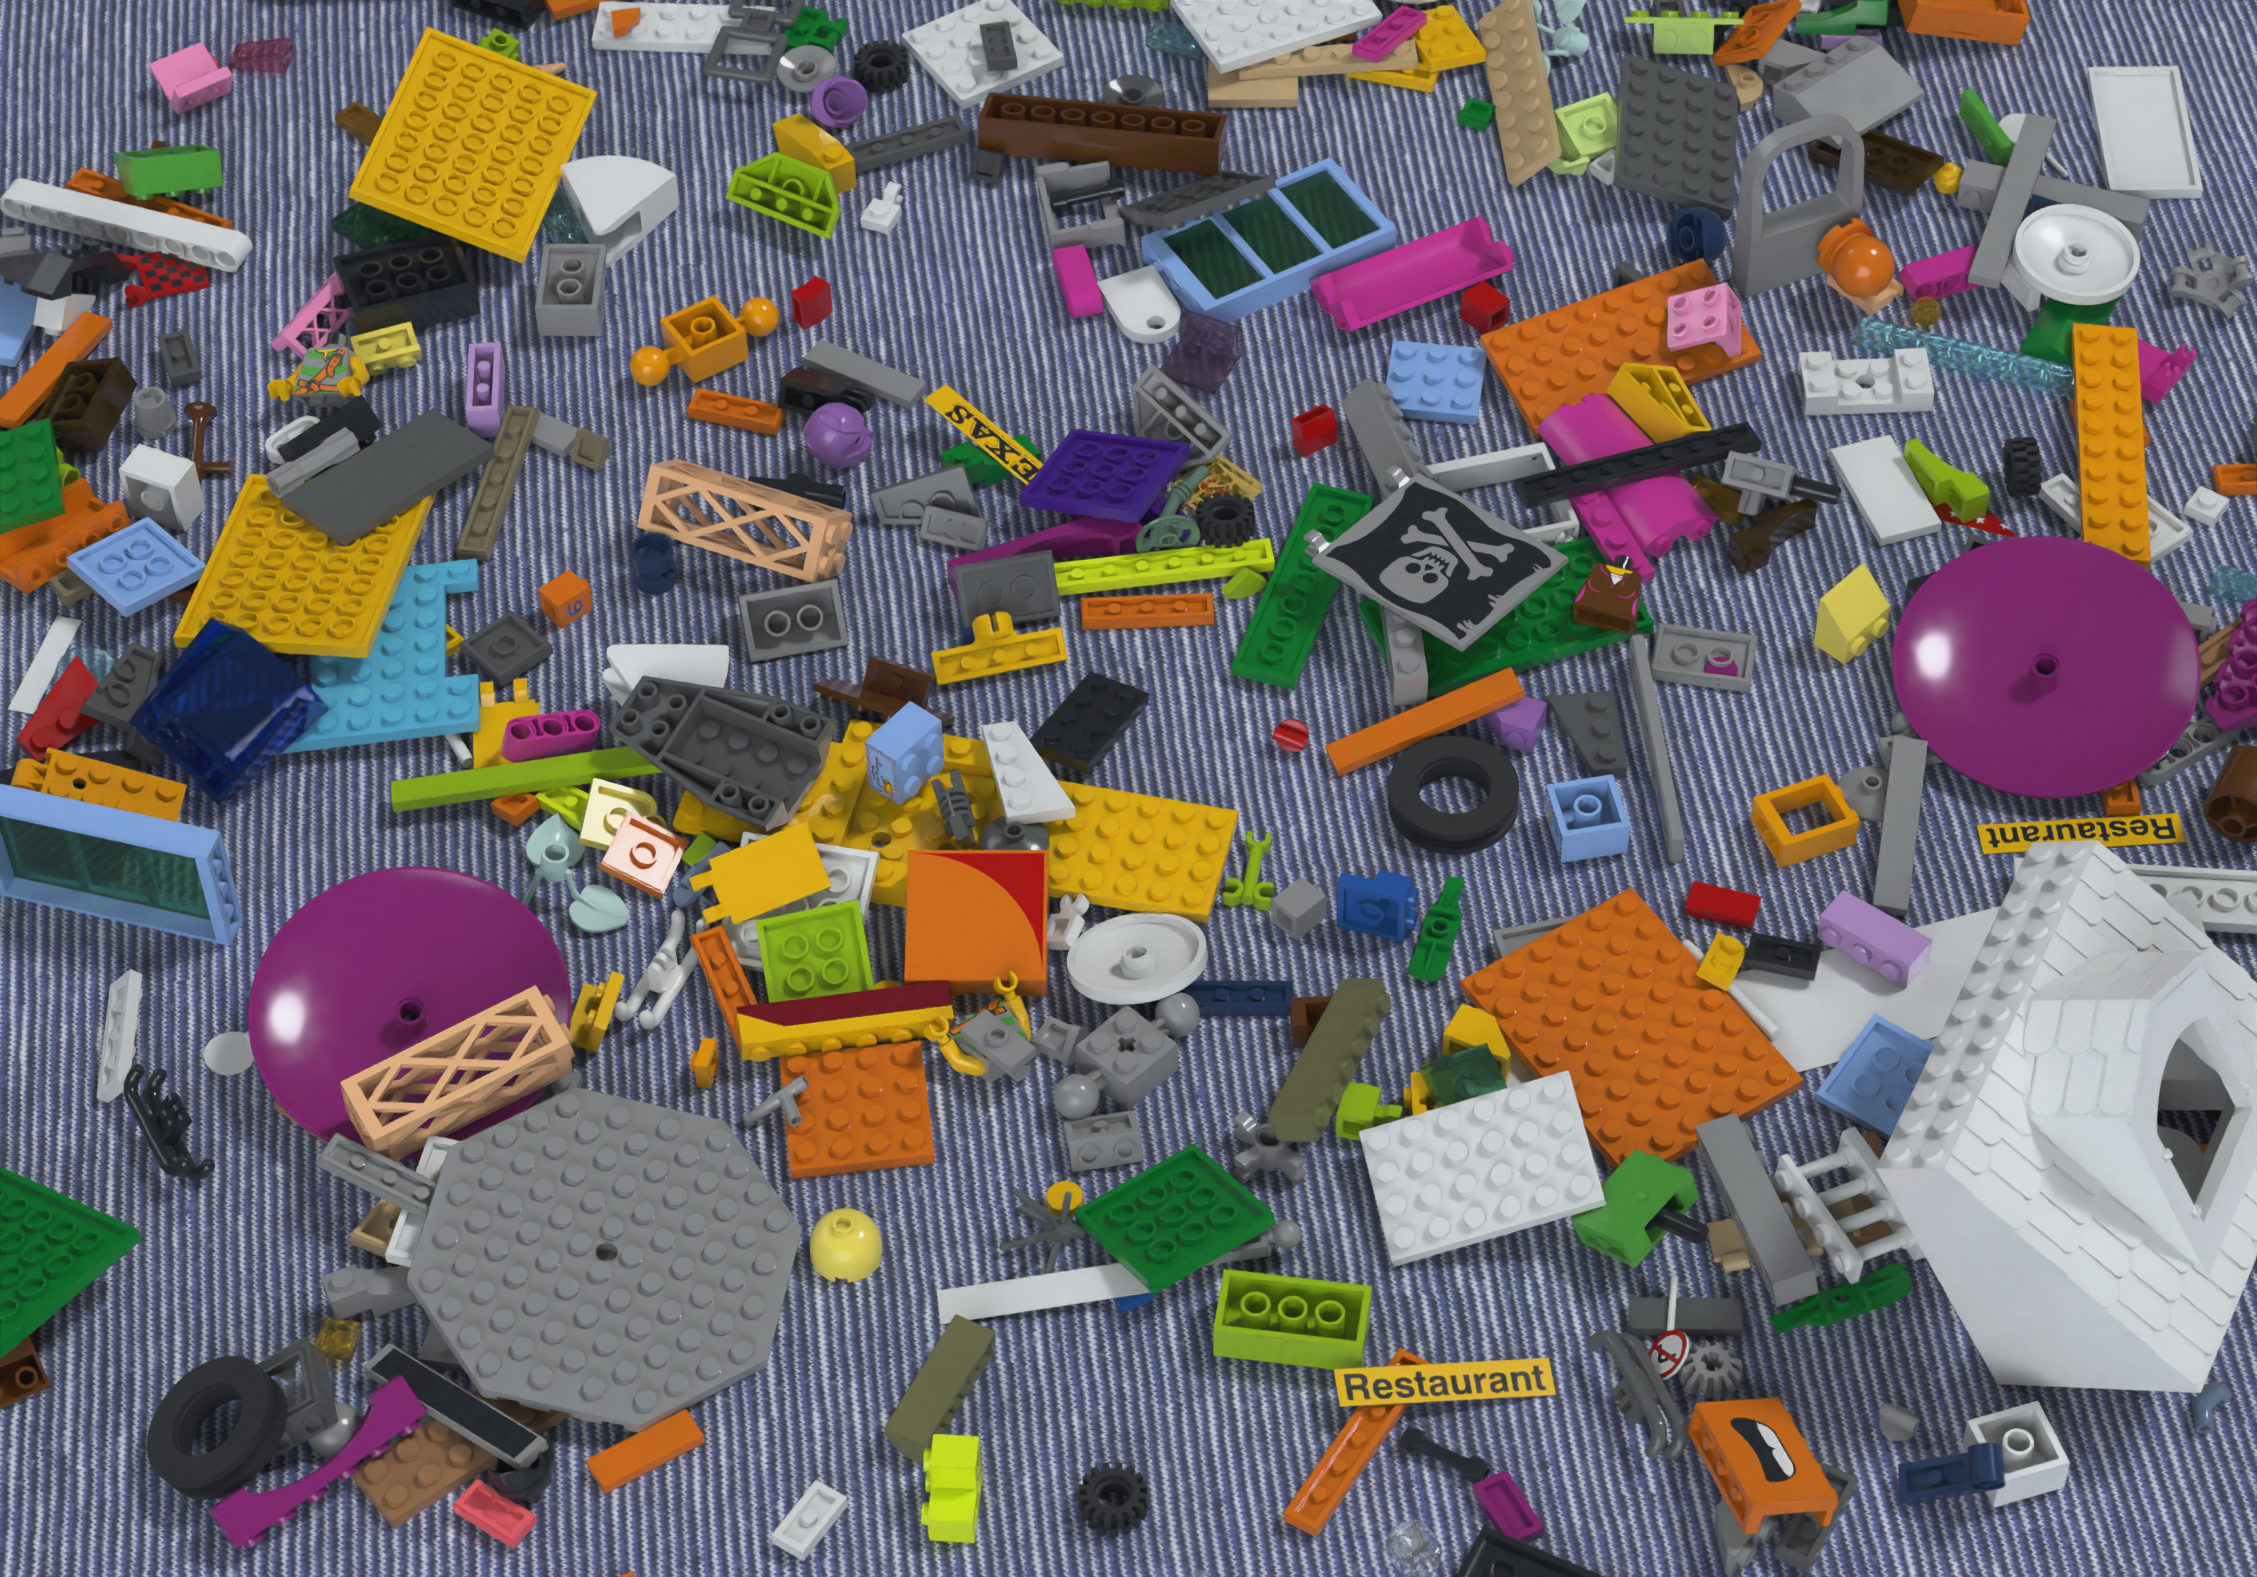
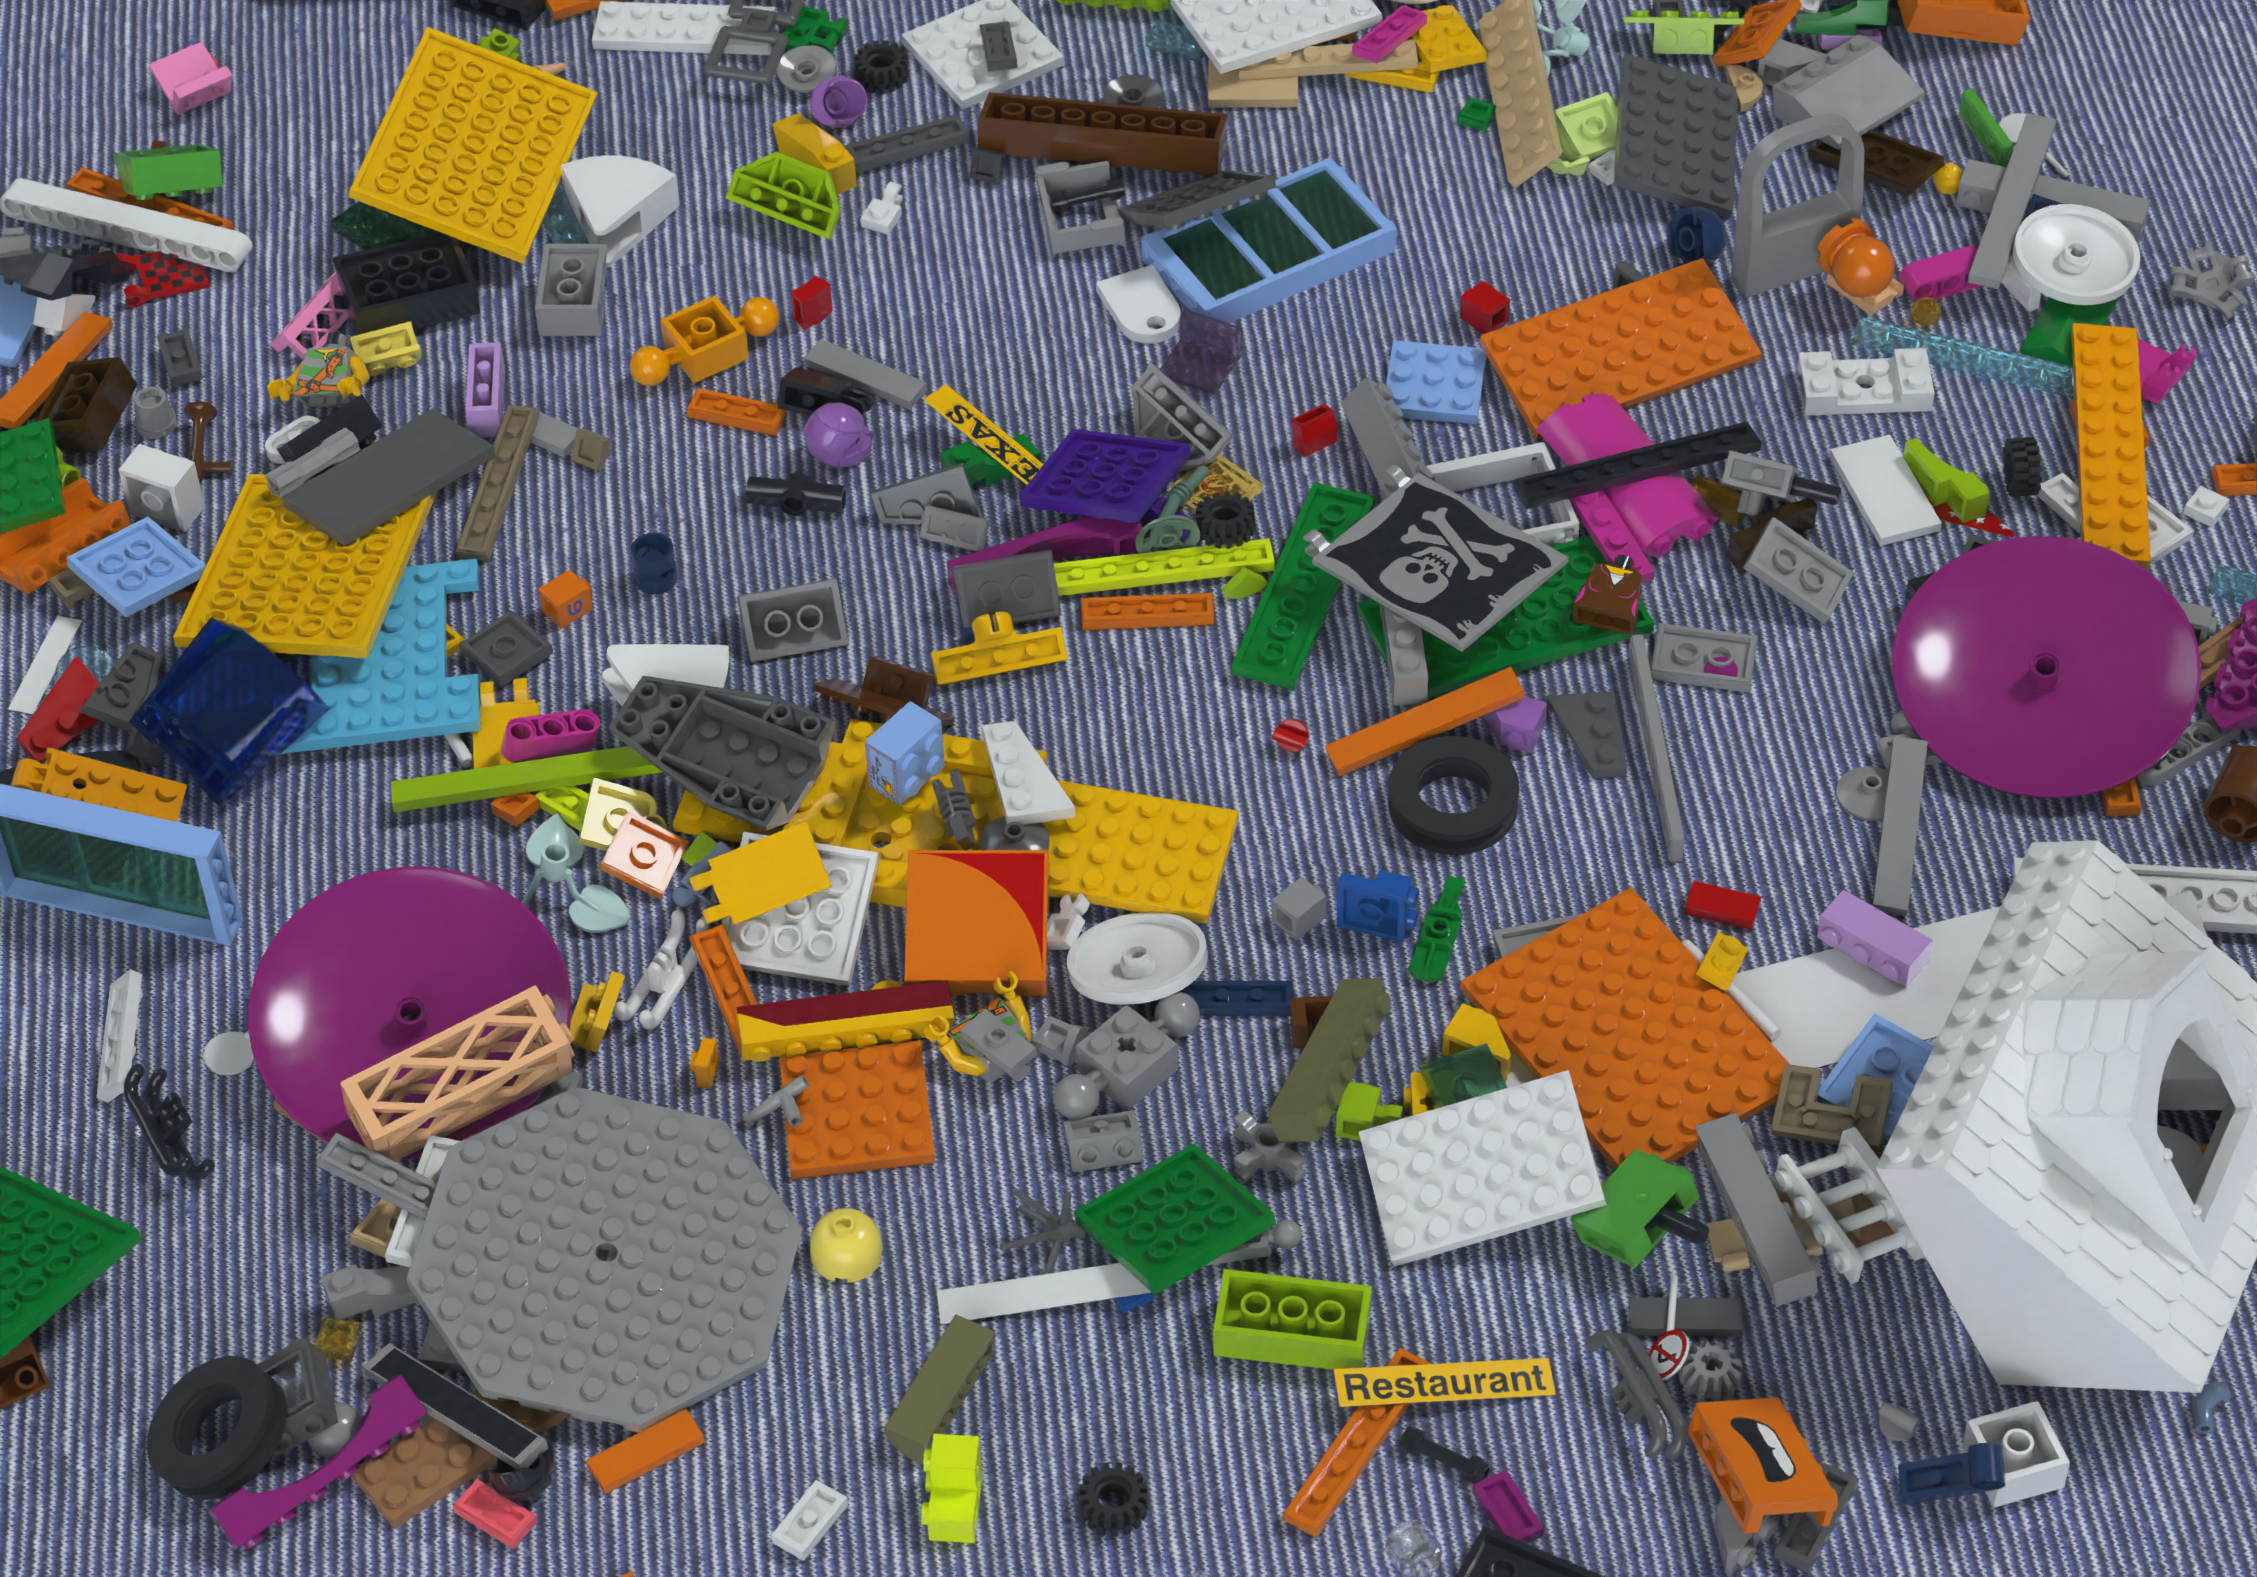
(263, 55): clear pink slope -> none
(359, 122): pearl gold tile -> none
(624, 20): orange tile -> none
(666, 490): light nougat piece -> none
(815, 952): lime plate -> none
(1055, 1197): yellow tile -> none
(1077, 281): dark pink beam -> none
(1089, 722): black plate -> none
(1250, 891): lime bar -> none
(1412, 274): dark pink cylinder -> none
(1586, 818): light blue brick -> none
(1657, 401): yellow wedge -> none
(1705, 317): bright pink bracket -> none
(1783, 956): black plate -> none
(1798, 570): none -> light grey plate
(1804, 1119): none -> dark tan plate
(1809, 844): light orange window -> none
(1851, 616): light yellow slope -> none
(1867, 1294): green piece -> none
(2107, 830): yellow sticker -> none
(2144, 132): white tile -> none

